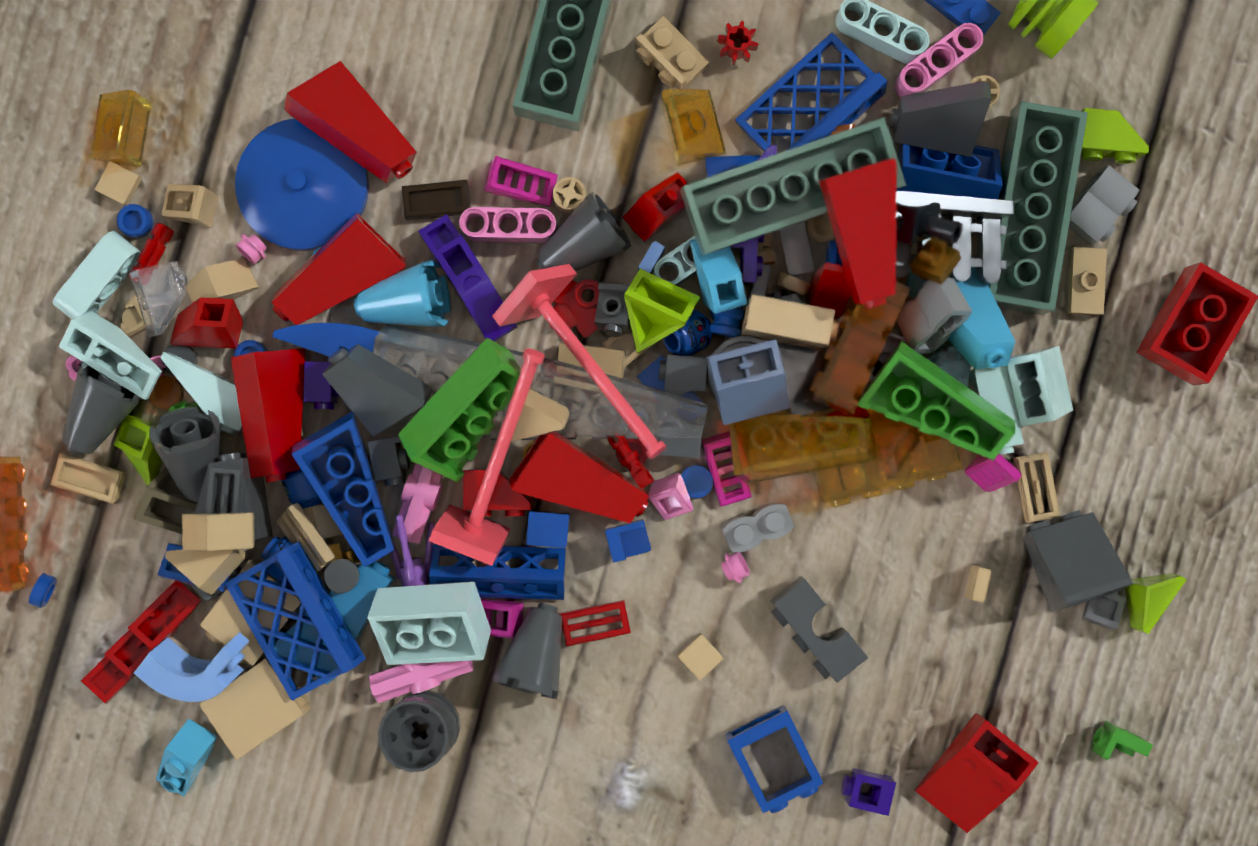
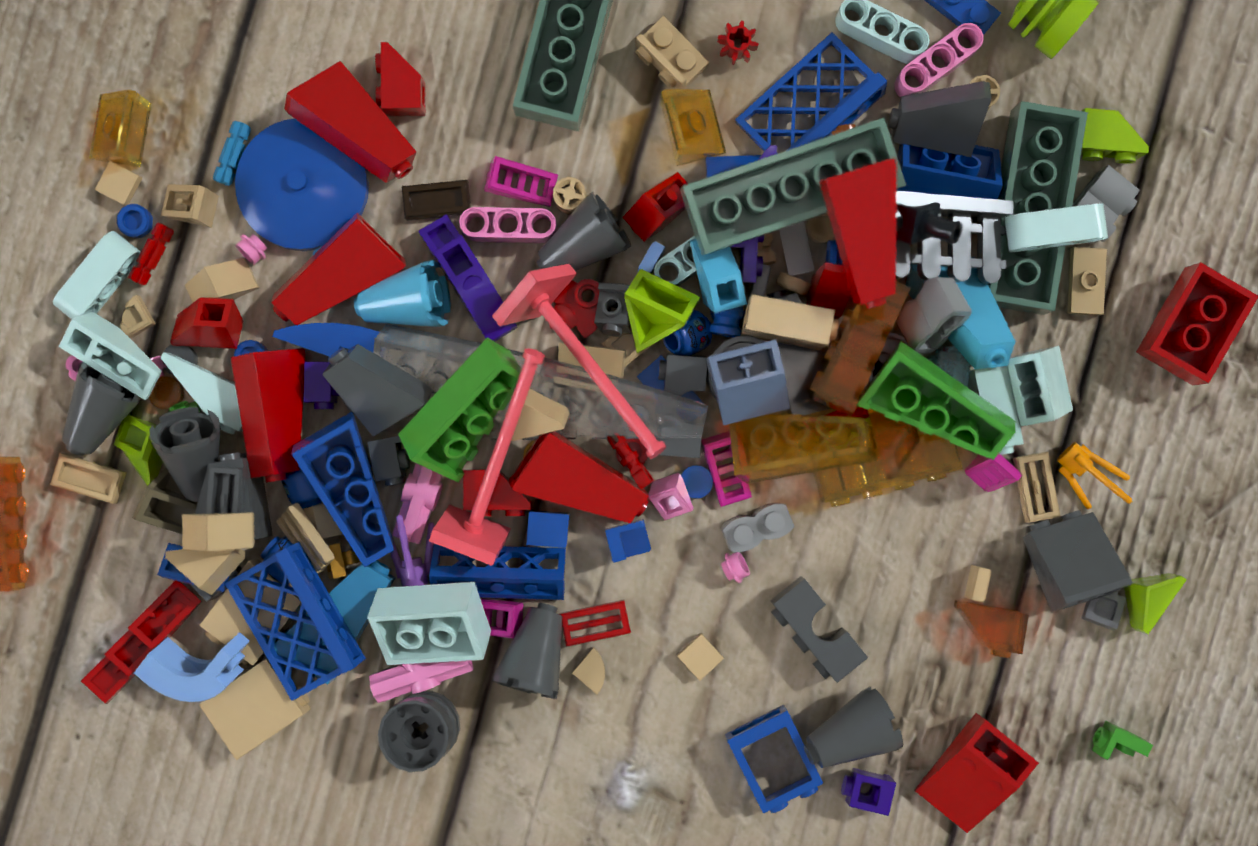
(42, 590): blue tile -> none
(159, 294): clear slope -> none
(185, 757): medium azure slope -> none
(231, 153): none -> dark azure axle
(342, 575): dark grey tile -> none
(401, 86): none -> red slope
(591, 671): none -> tan tile
(855, 732): none -> dark grey cone
(935, 261): pearl gold tile -> none
(995, 627): none -> clear orange slope
(1056, 227): none -> light aqua beam
(1078, 460): none -> light orange plant

